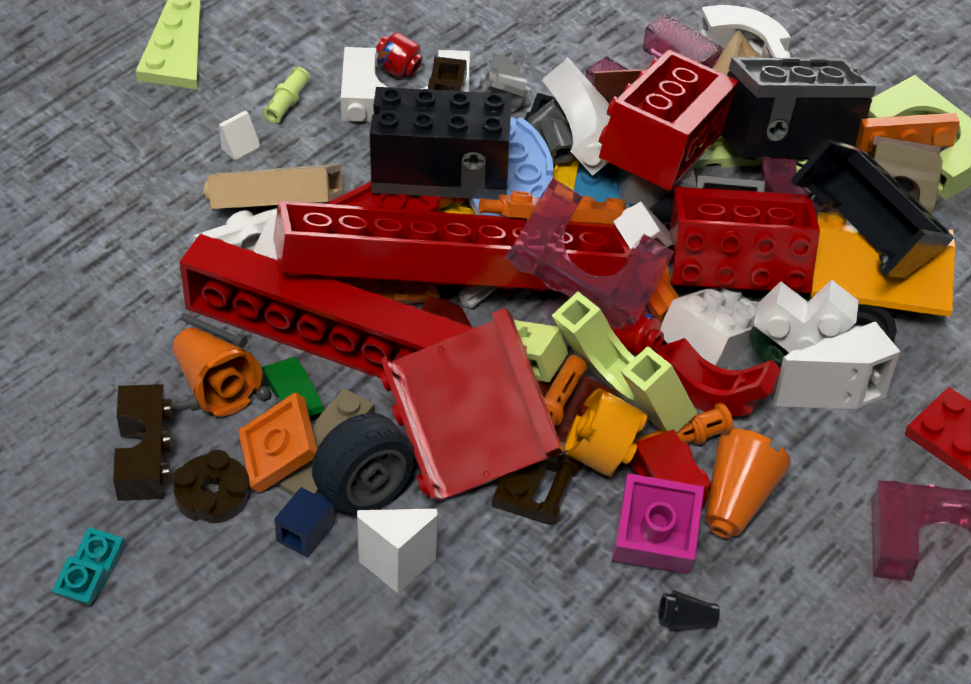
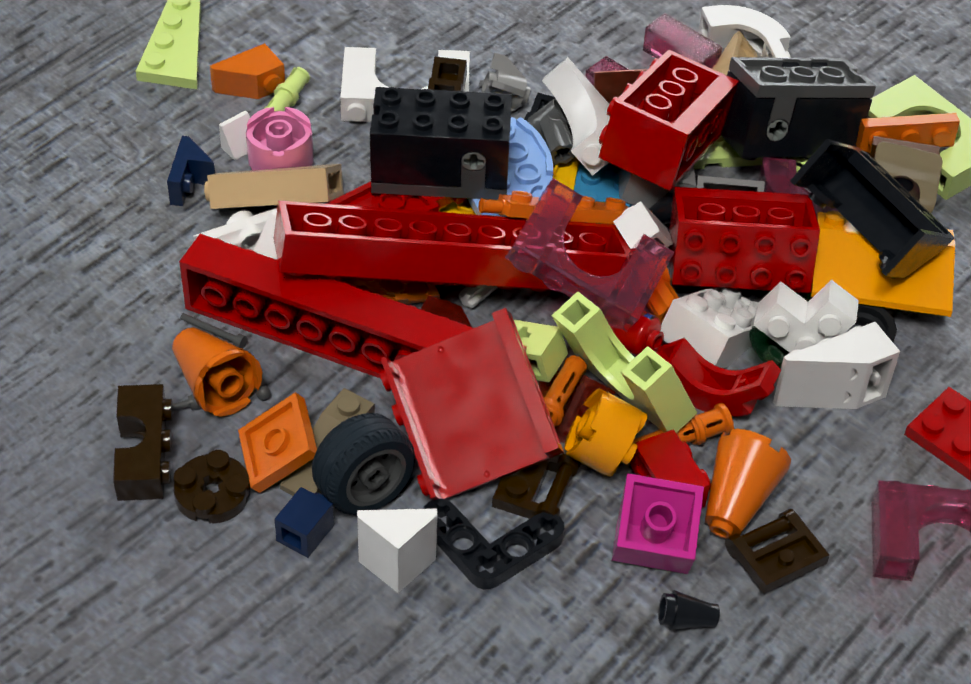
(90, 567): teal slope -> none
(188, 168): none -> dark blue slope
(248, 74): none -> orange slope
(279, 139): none -> bright pink brick
(290, 377): green slope -> none
(398, 55): red head -> none
(485, 553): none -> black beam
(782, 559): none -> dark brown plate

